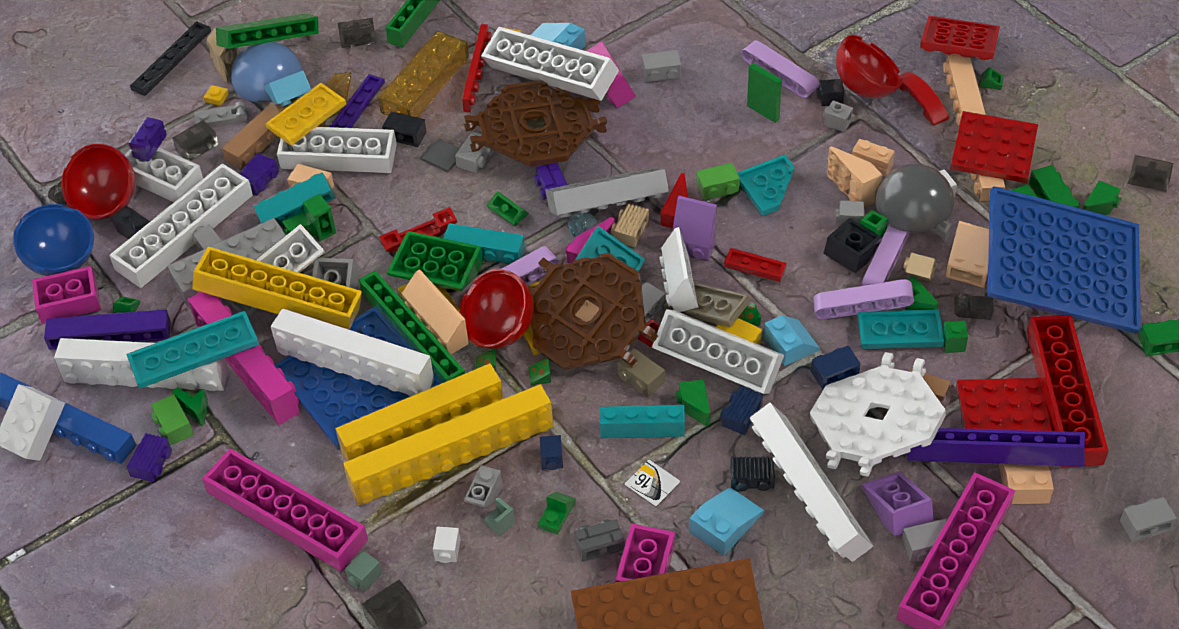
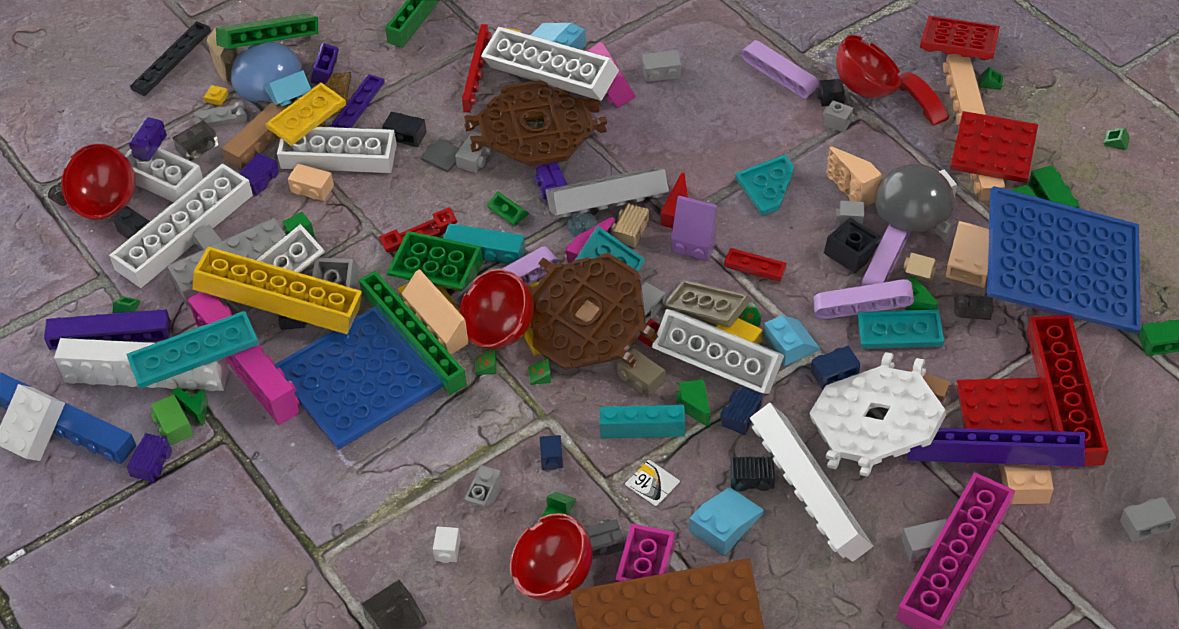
(53, 239): blue piece -> none
(66, 294): dark pink brick -> none
(285, 509): dark pink brick -> none
(290, 202): teal brick -> none
(320, 216): green brick -> none
(324, 64): none -> dark purple brick
(352, 353): white brick -> none
(357, 33): clear smoke brick -> none
(363, 571): sand green brick -> none
(420, 412): yellow brick -> none
(424, 75): clear yellow brick -> none
(448, 445): yellow brick -> none
(501, 518): sand green panel -> none
(551, 558): none -> red piece
(678, 273): white slope -> none
(717, 181): bright green brick -> none
(764, 92): green tile -> none
(875, 222): green brick -> none
(878, 155): light nougat brick -> none
(898, 502): medium lavender slope -> none
(955, 336): green brick -> none
(1103, 199): green slope -> none
(1117, 138): none -> green slope
(1150, 173): clear smoke brick -> none

